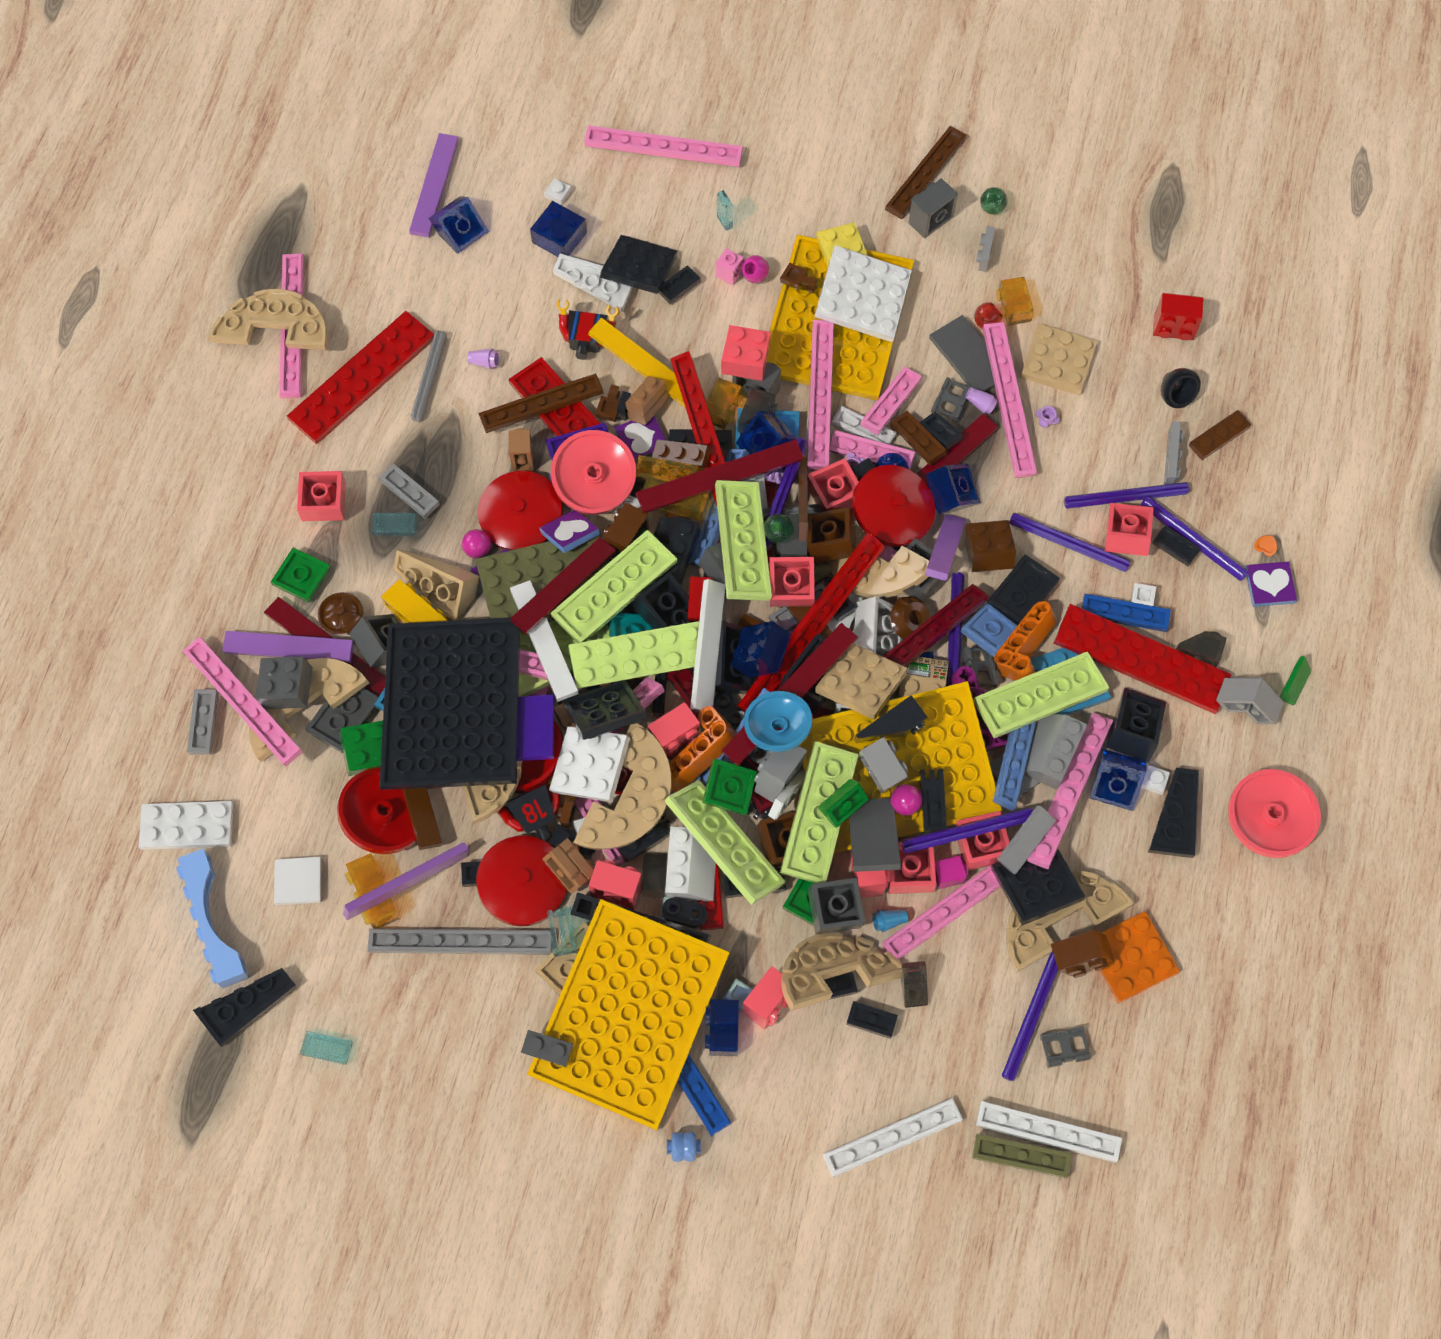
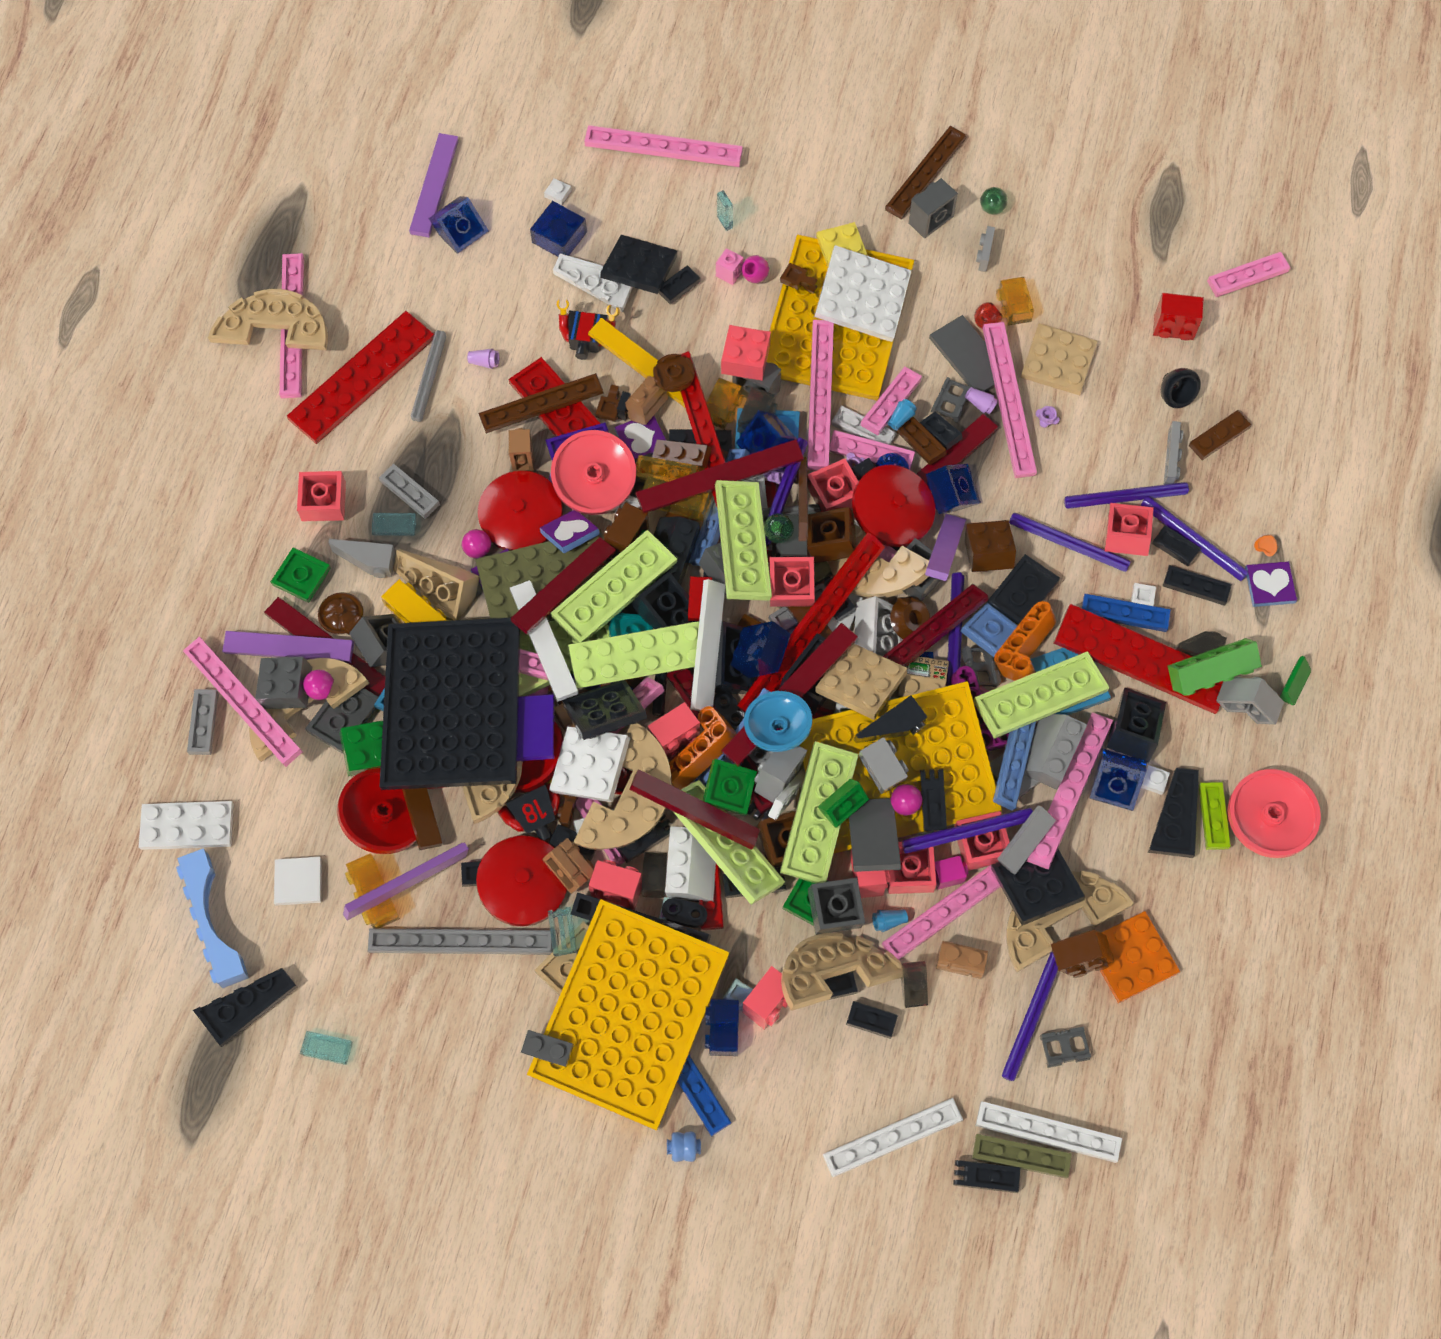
(318, 684): none -> dark pink piece
(370, 557): none -> light grey slope
(673, 373): none -> reddish brown tile
(694, 809): none -> dark red tile
(903, 412): none -> dark azure cone
(961, 959): none -> medium nougat brick
(987, 1176): none -> black hinge
(1197, 585): none -> black tile
(1214, 666): none -> bright green brick
(1214, 816): none -> lime plate
(1248, 274): none -> bright pink plate

